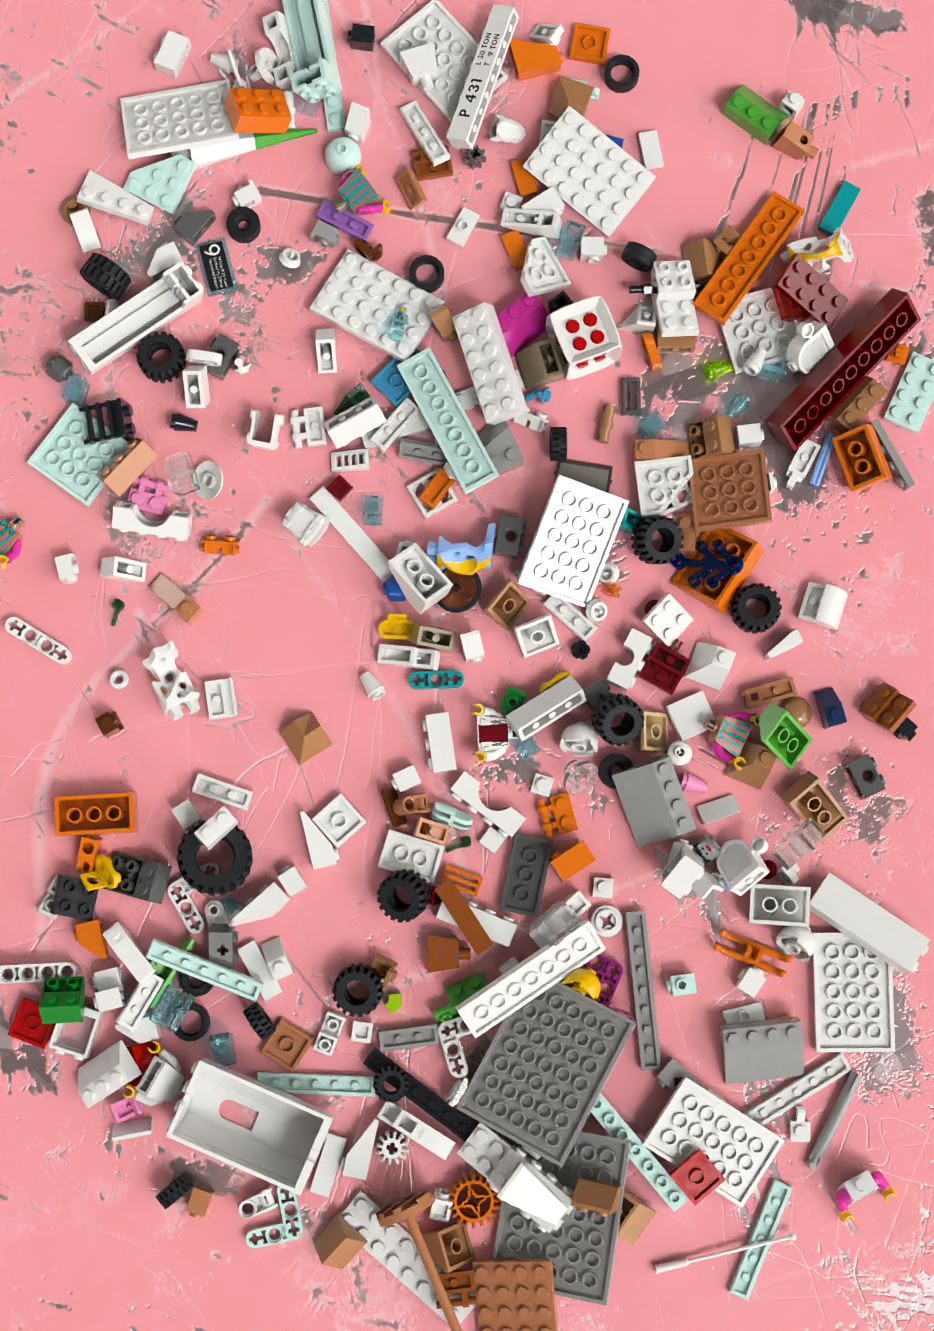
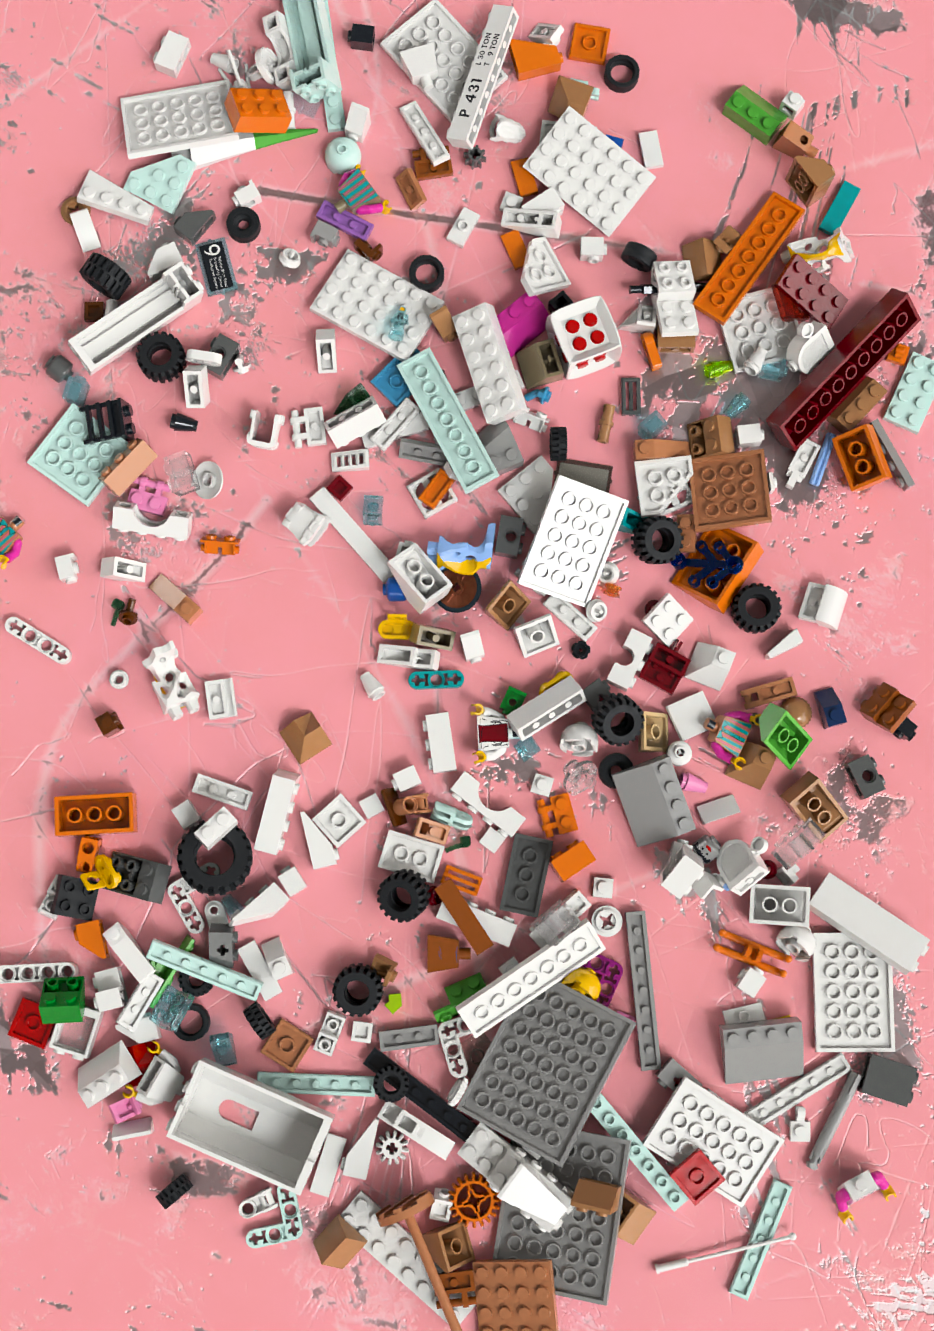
(127, 616): none -> reddish brown plate
(199, 1201): nougat brick -> none
(277, 811): none -> white wedge
(371, 806): none -> white tile
(529, 492): none -> white plate
(570, 239): clear light blue slope -> none
(681, 984): light aqua brick -> none
(810, 178): none -> medium nougat slope
(888, 1080): none -> dark grey brick

